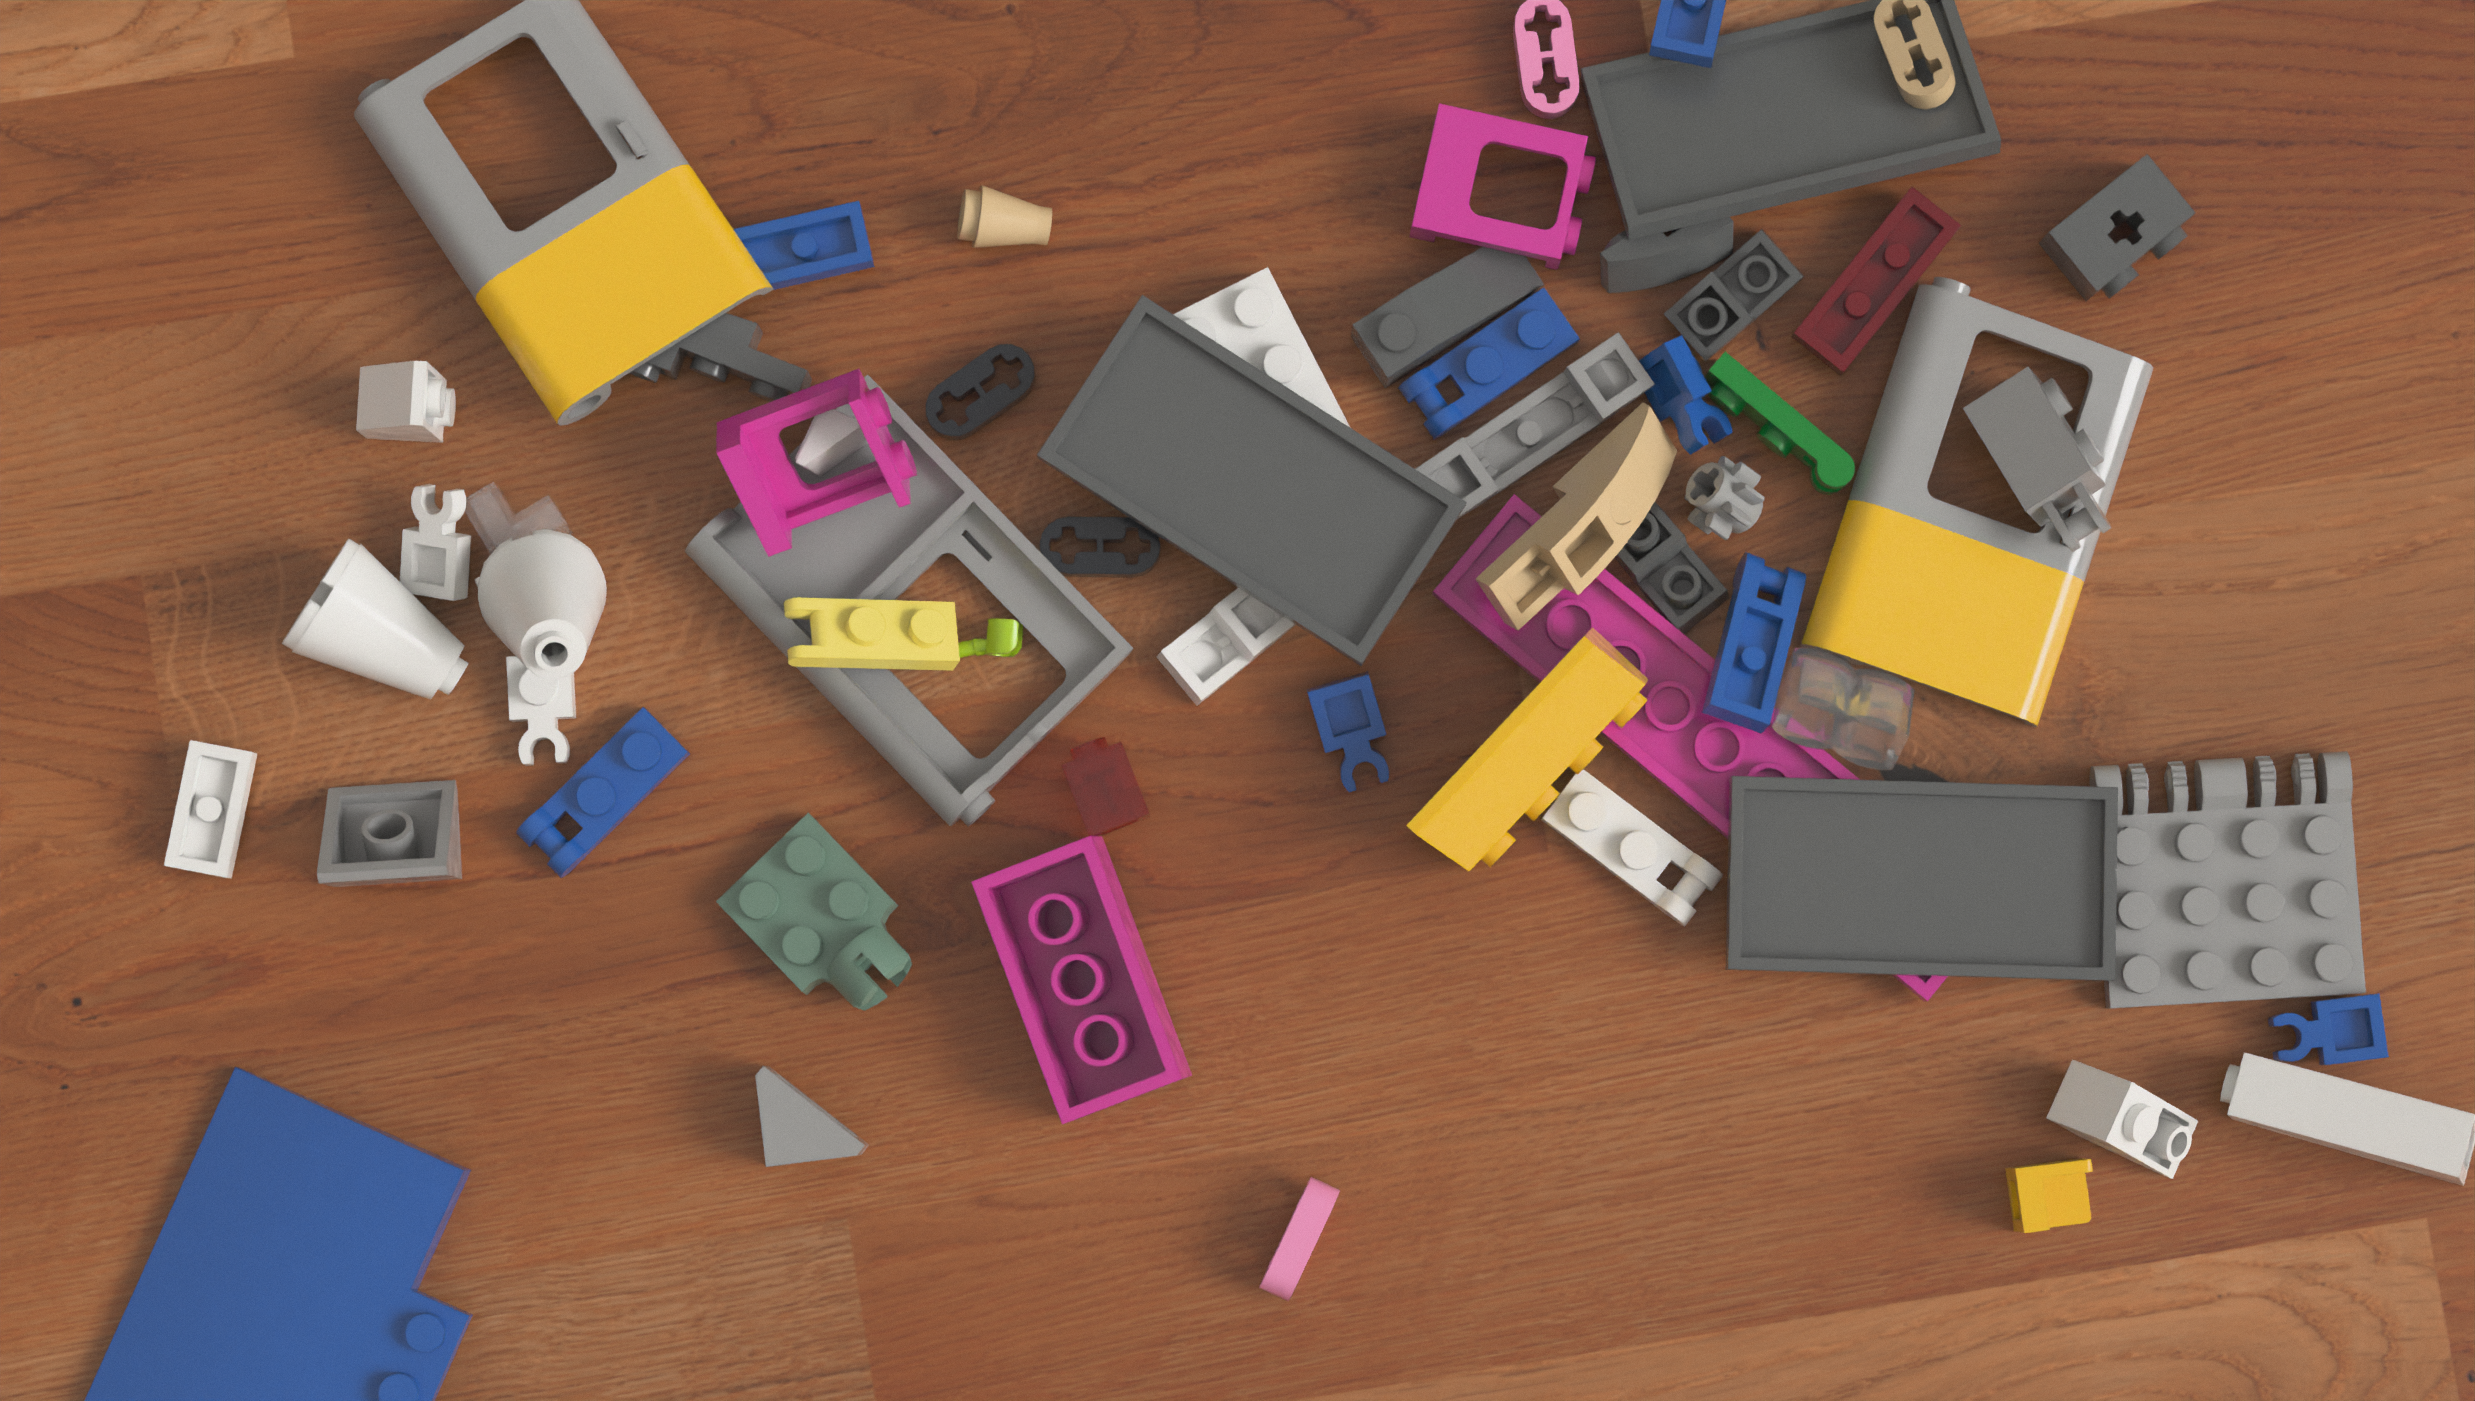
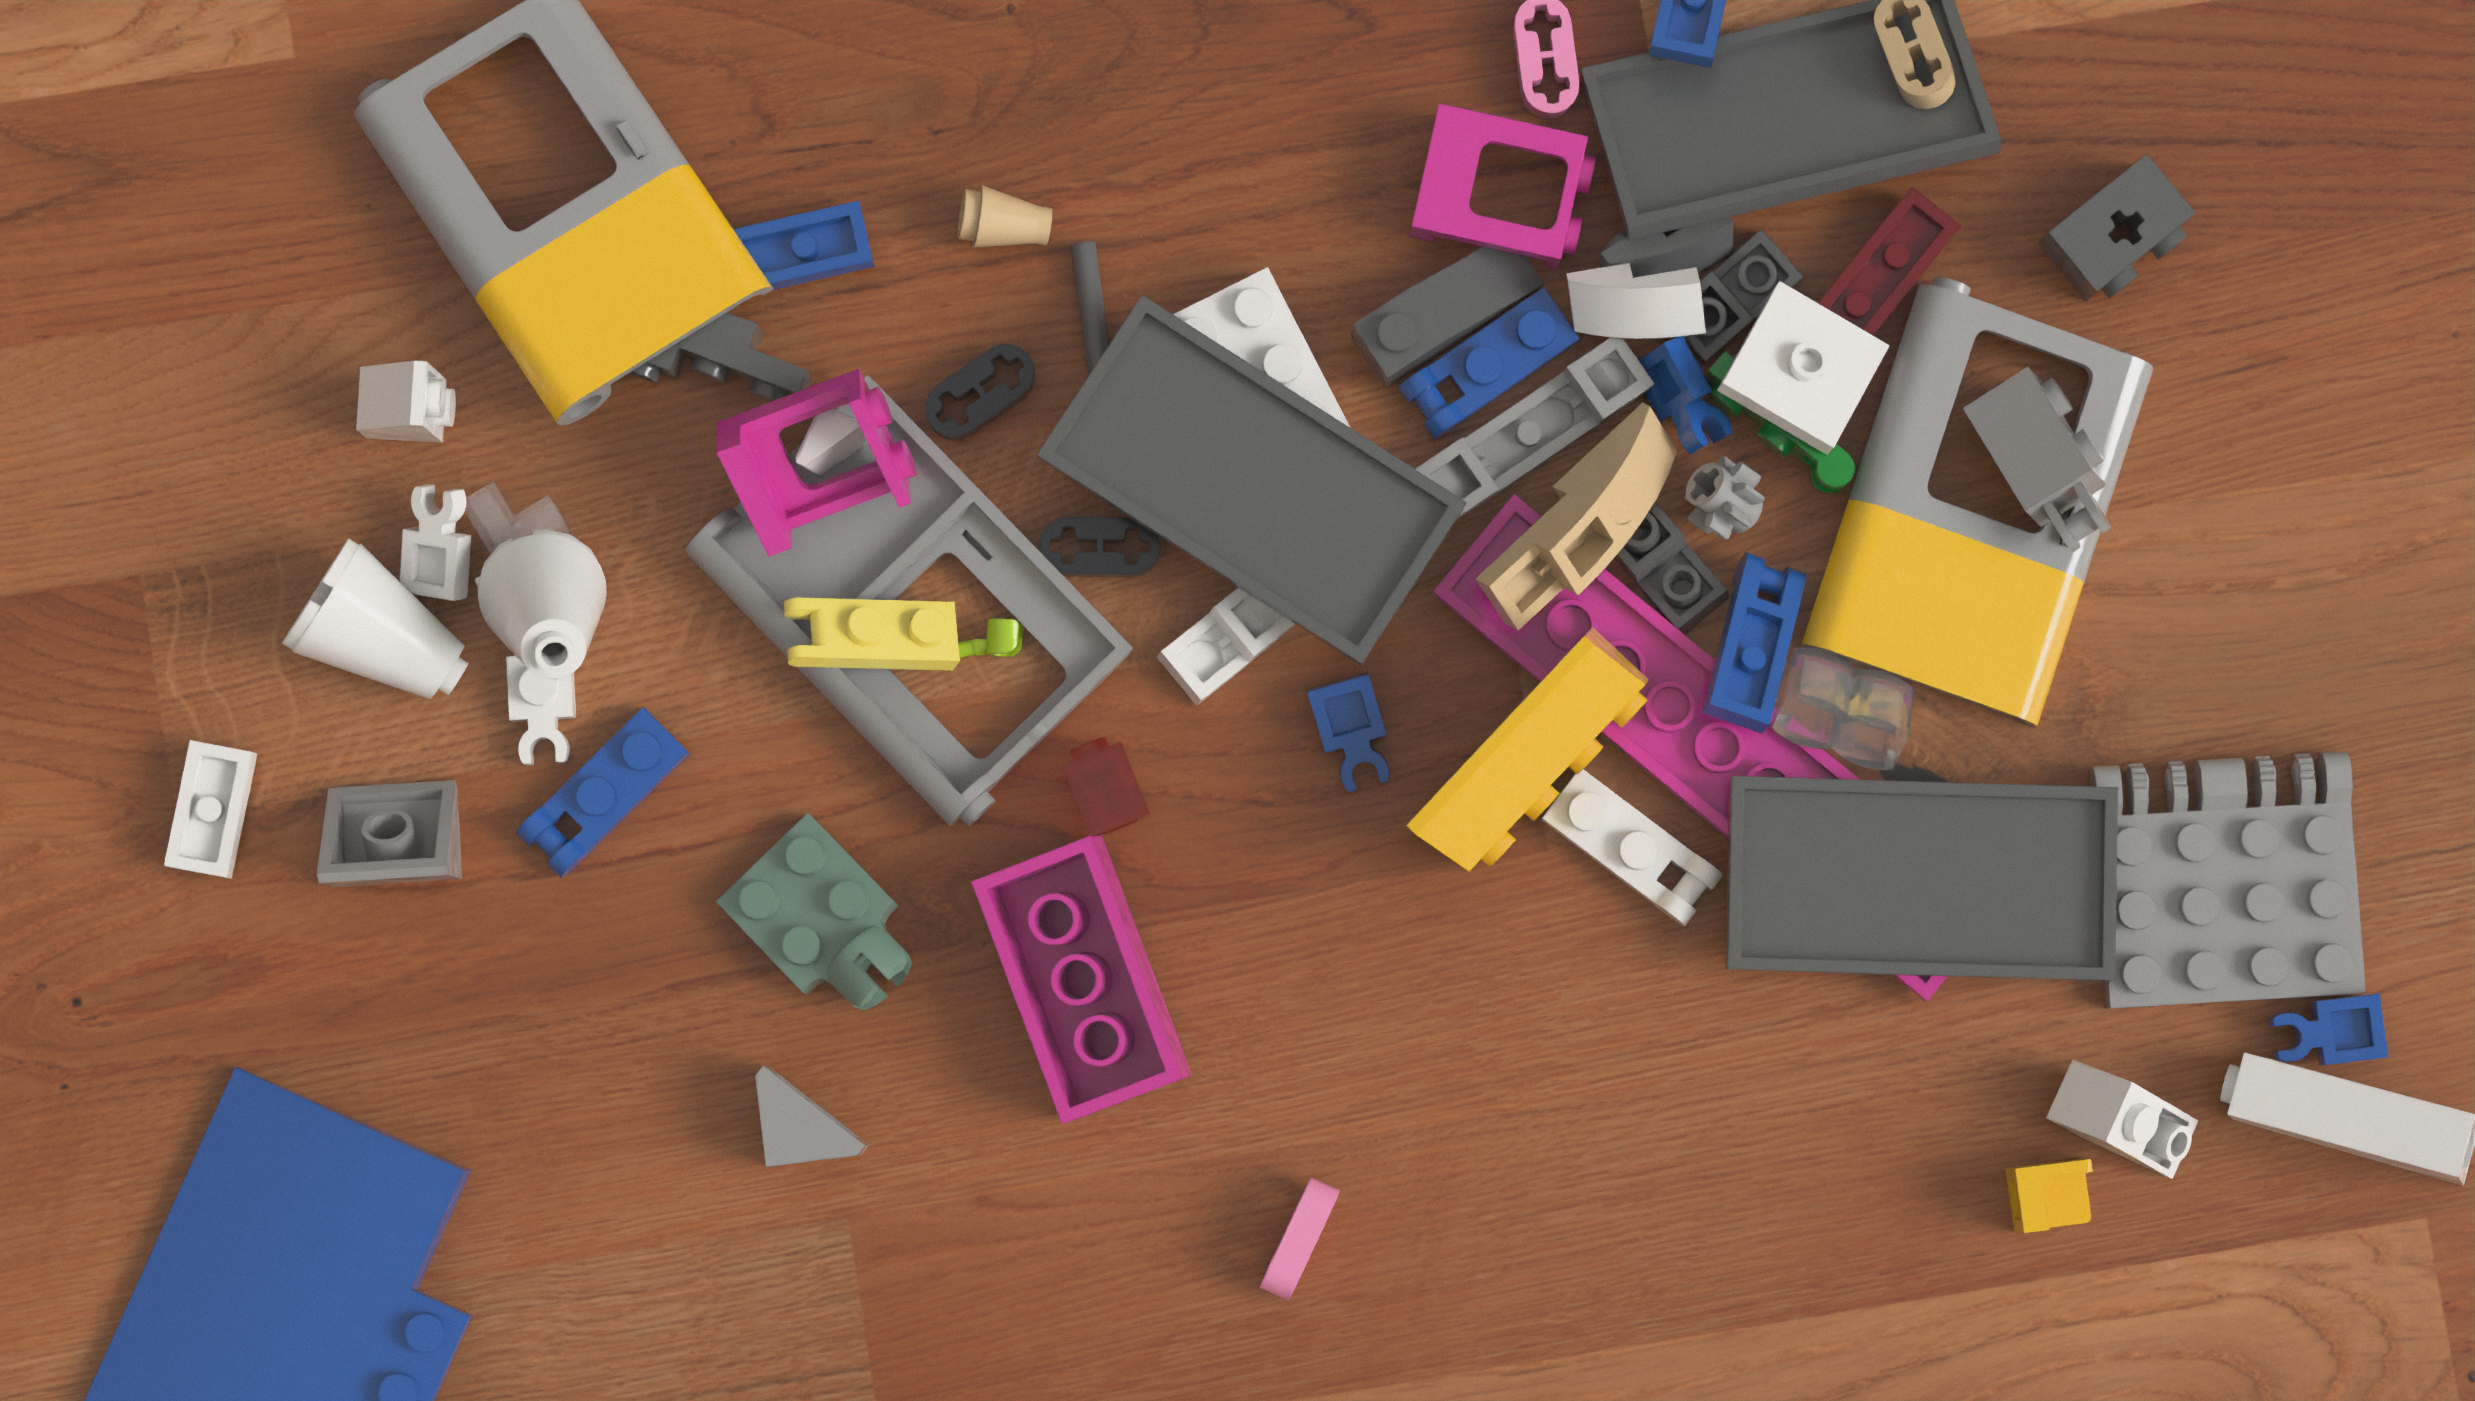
(1090, 301): none -> dark grey bar
(1650, 306): none -> white slope
(1803, 368): none -> white plate

